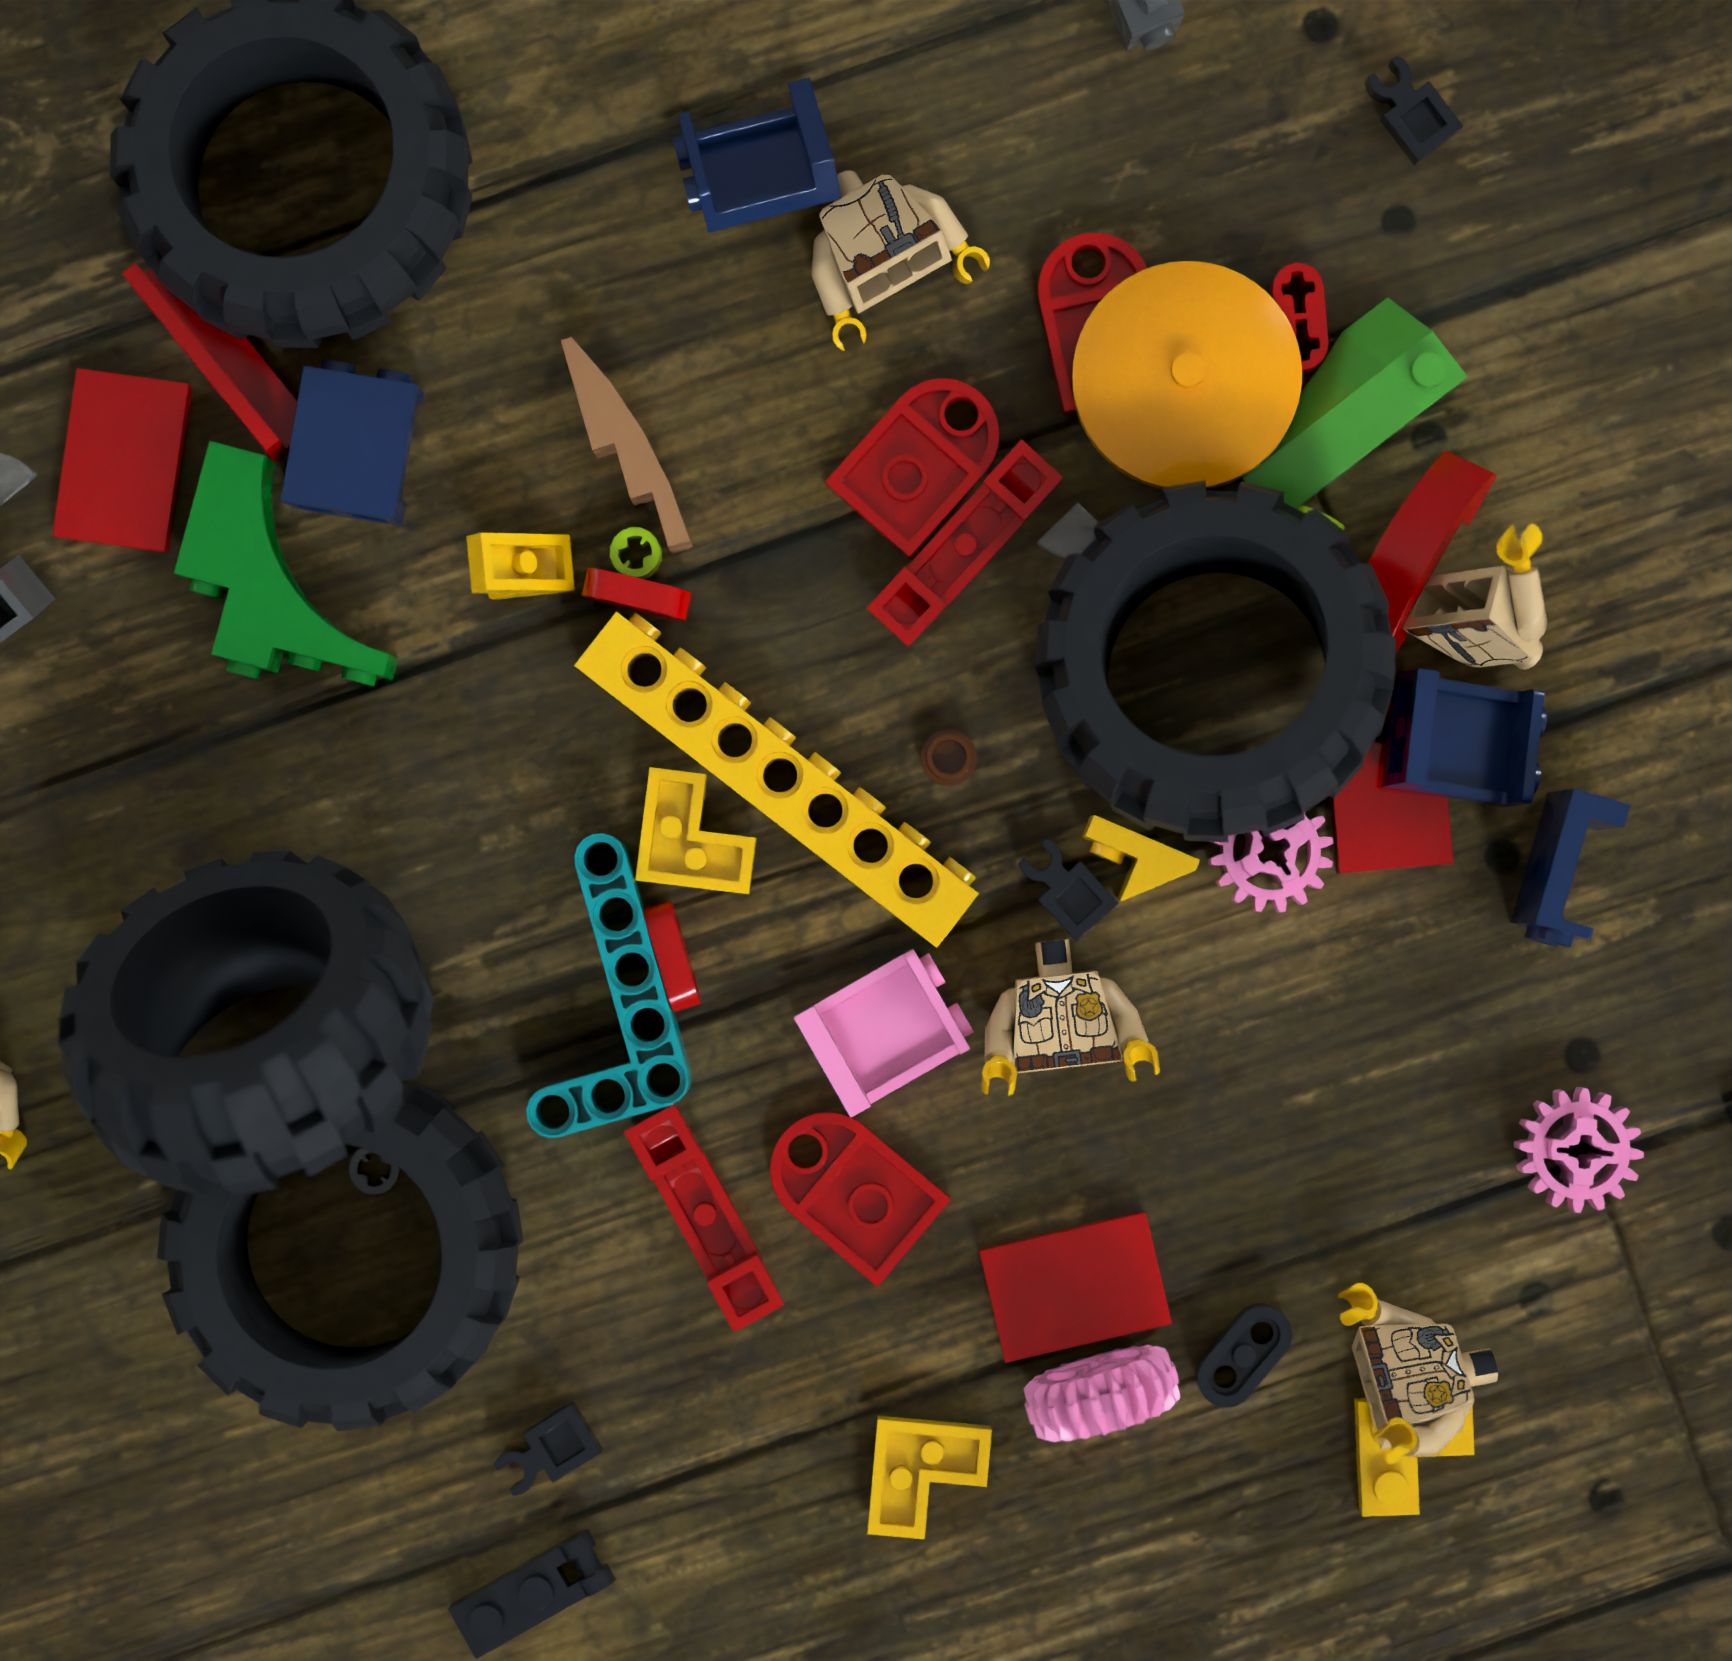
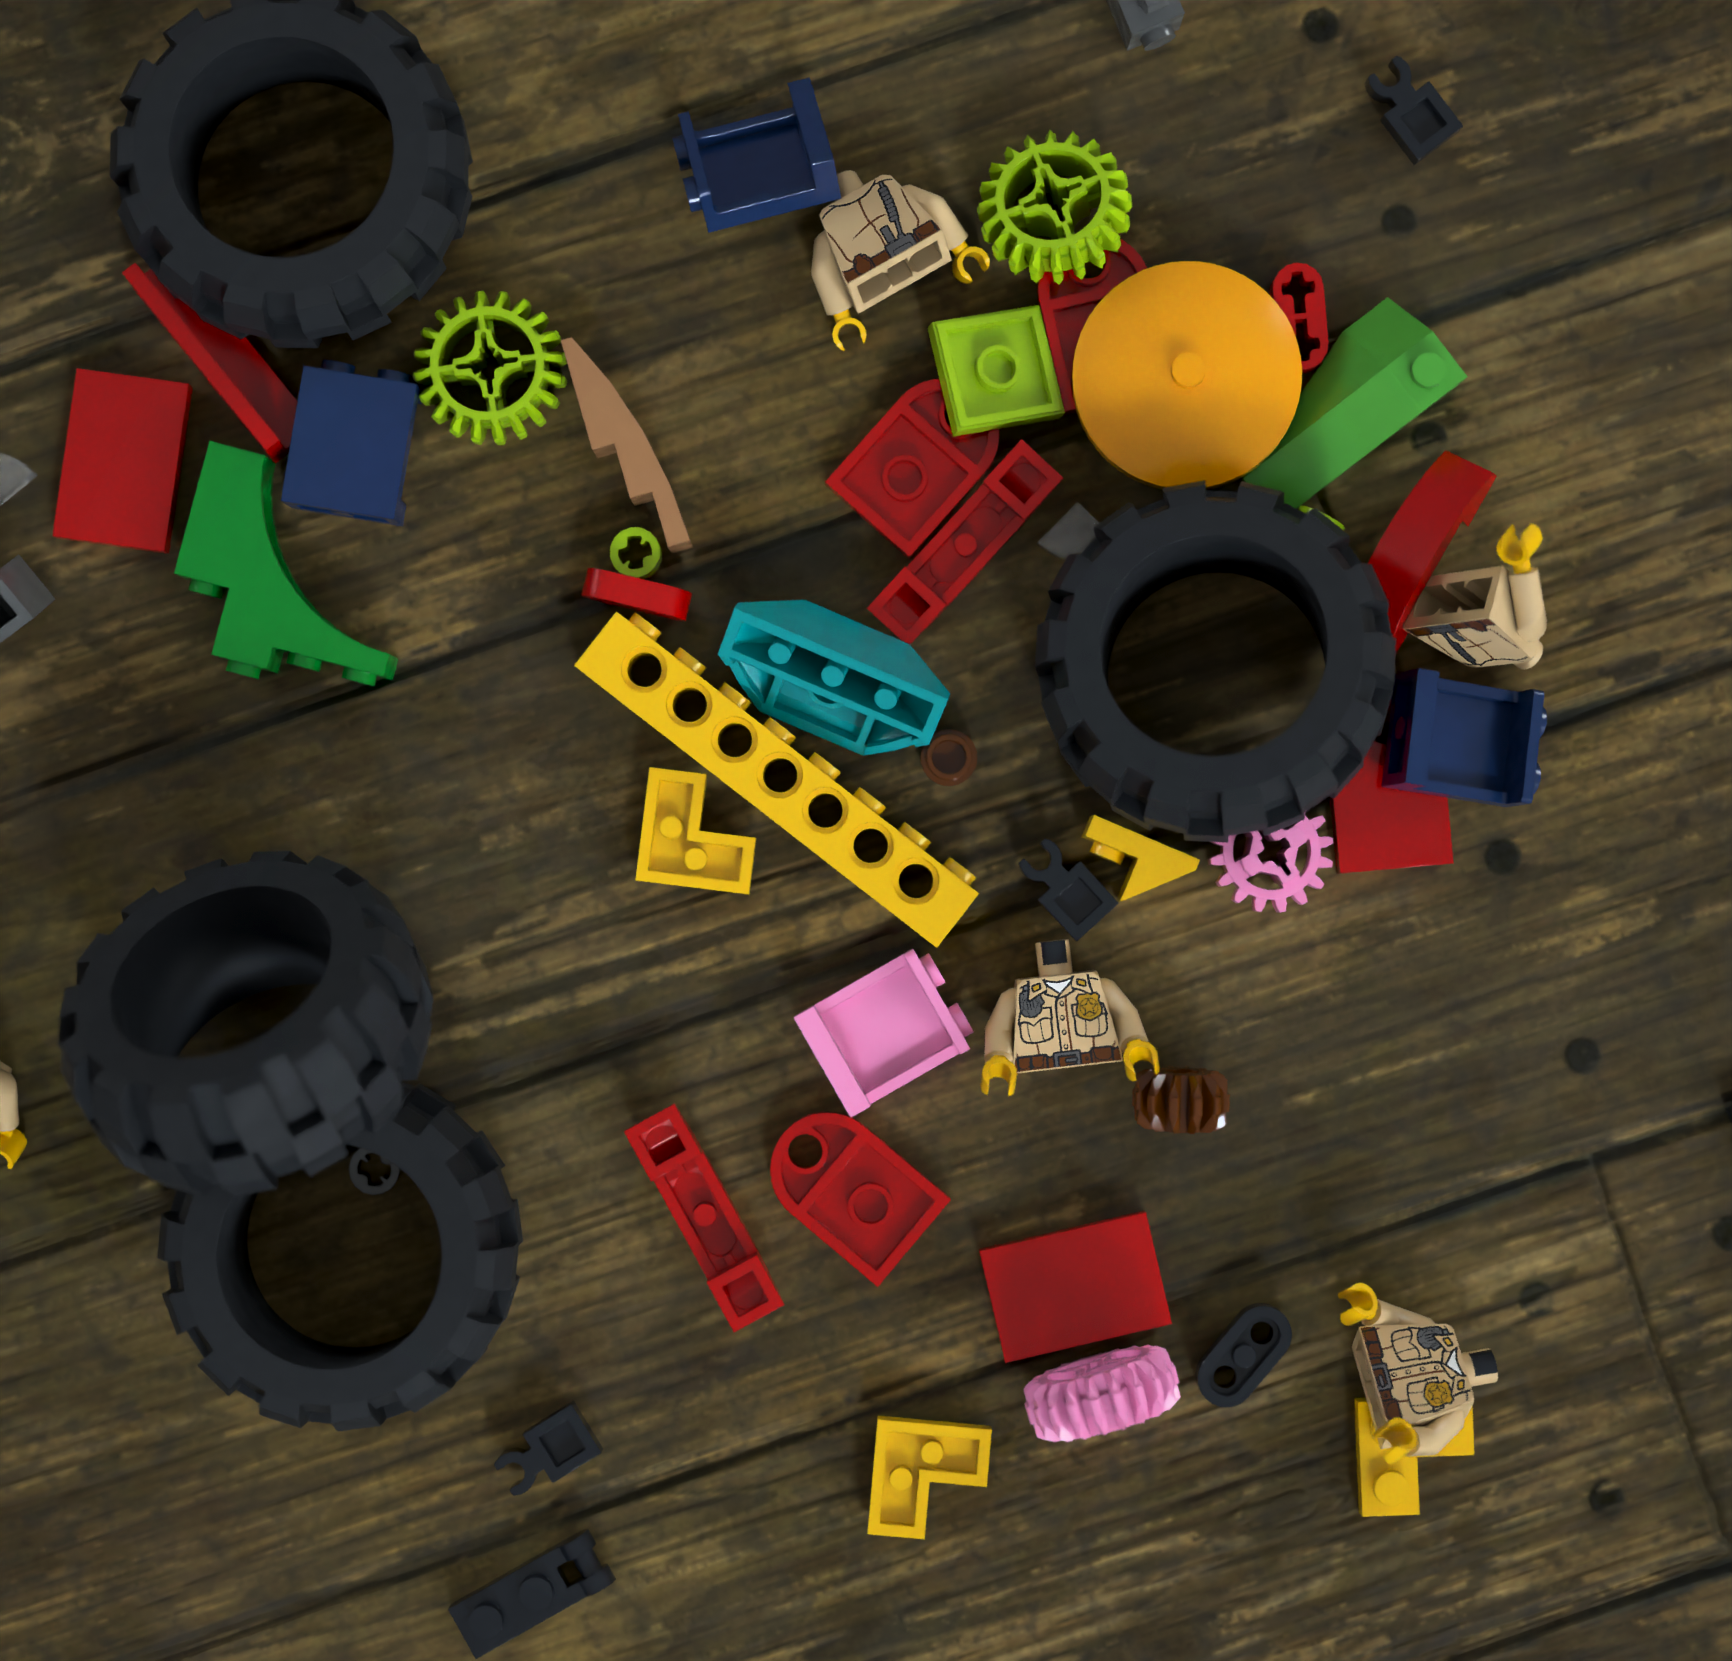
(463, 369): none -> lime gear
(520, 564): yellow slope -> none
(628, 1001): teal beam -> none
(672, 956): red beam -> none
(833, 676): none -> teal wedge
(996, 370): none -> lime tile
(1093, 185): none -> lime gear
(1181, 1100): none -> reddish brown gear
(1554, 861): dark blue panel -> none
(1580, 1171): bright pink gear -> none

